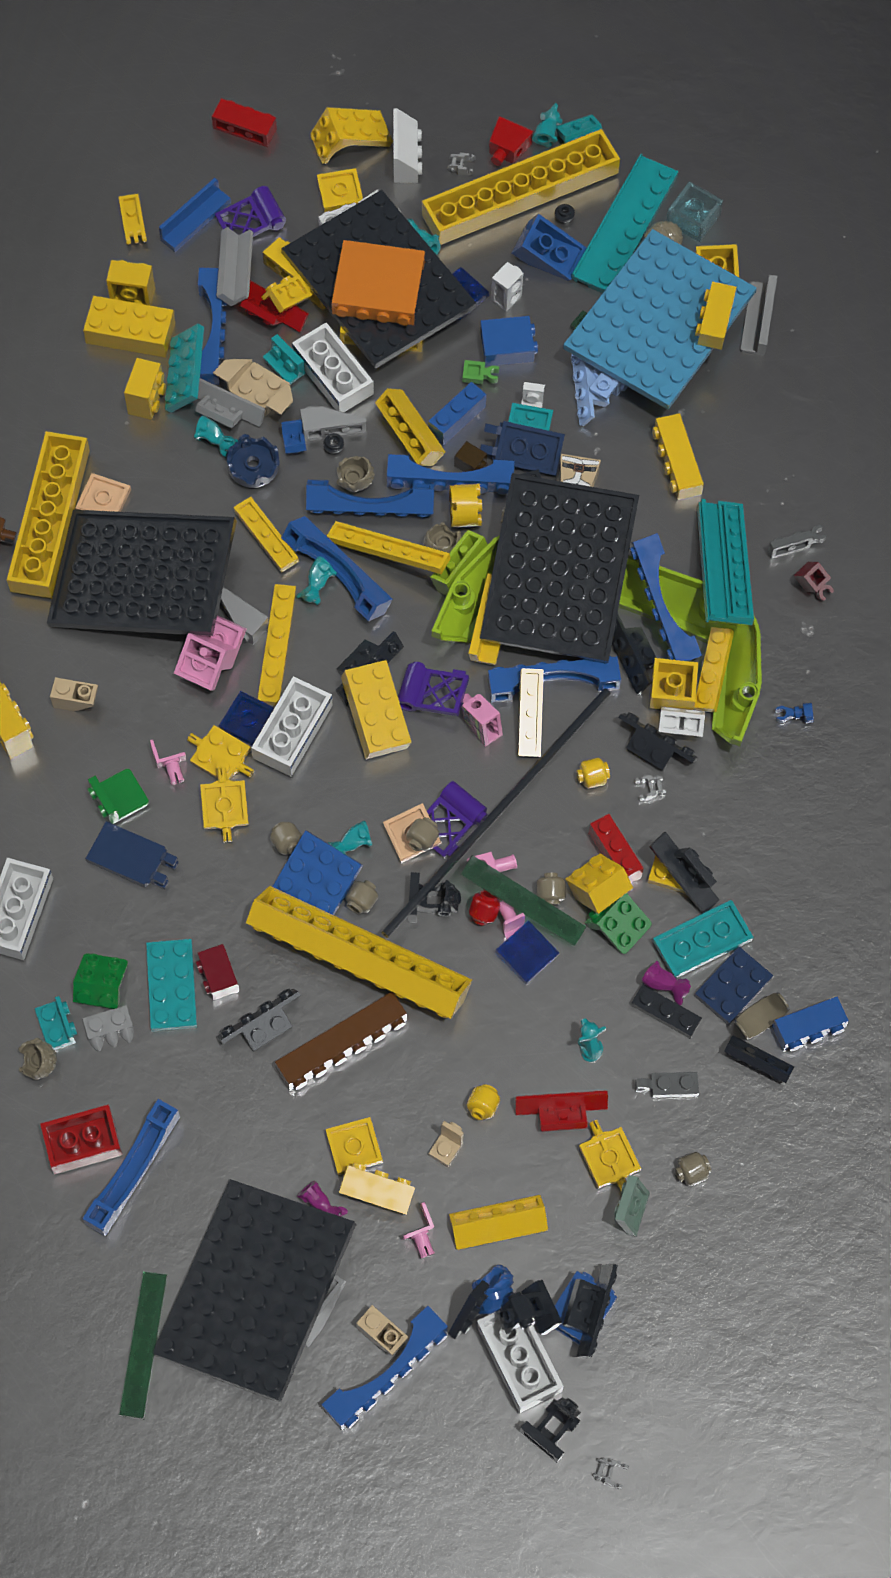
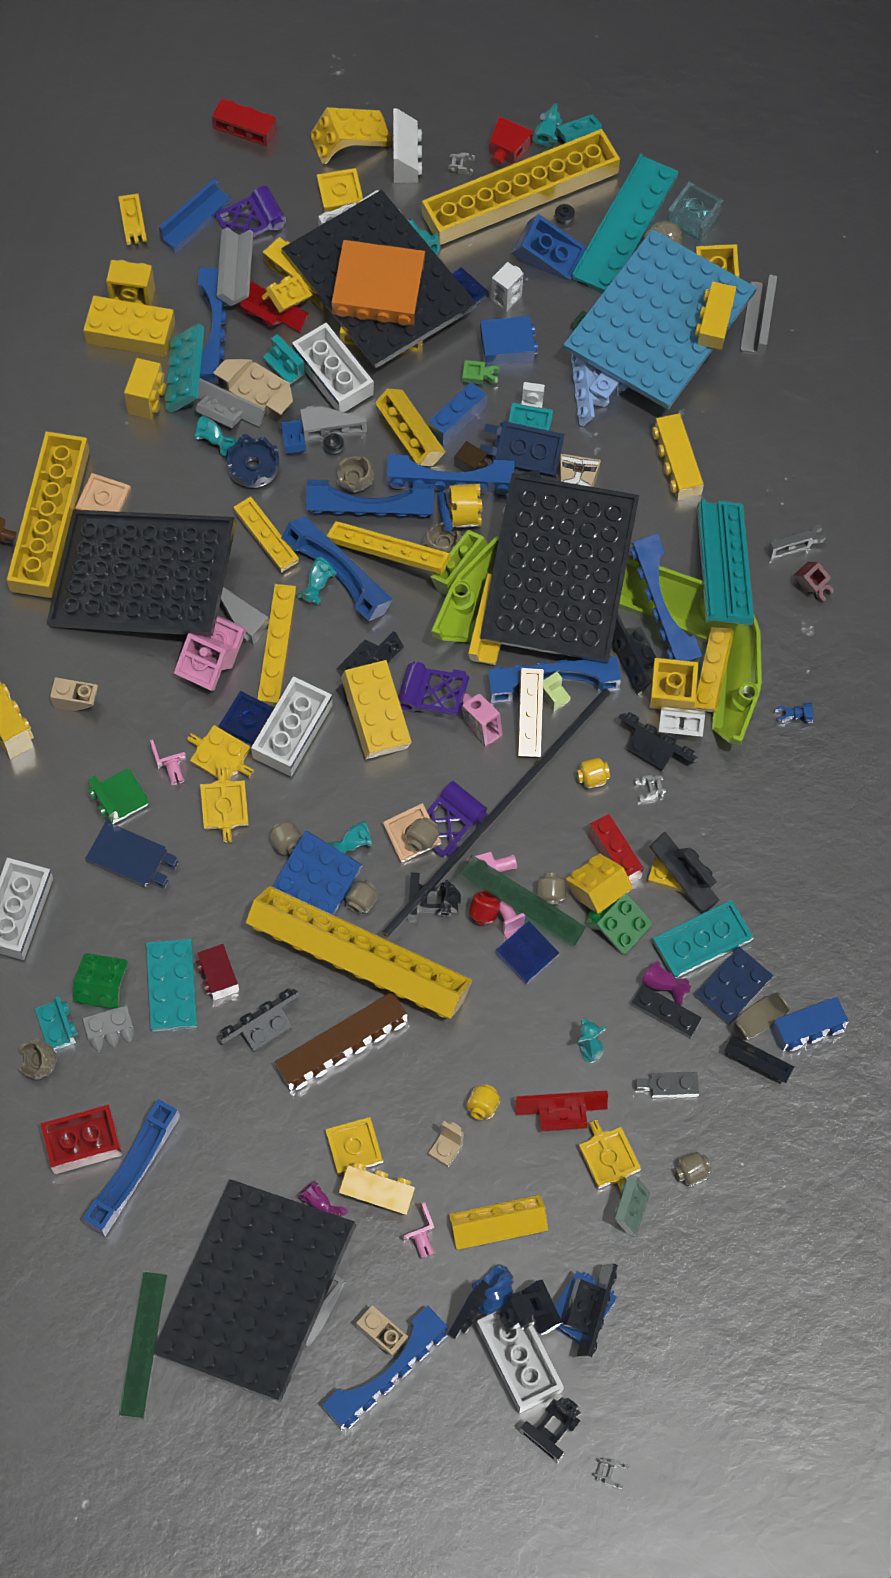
(445, 511): none -> blue piece
(554, 693): none -> yellowish green panel

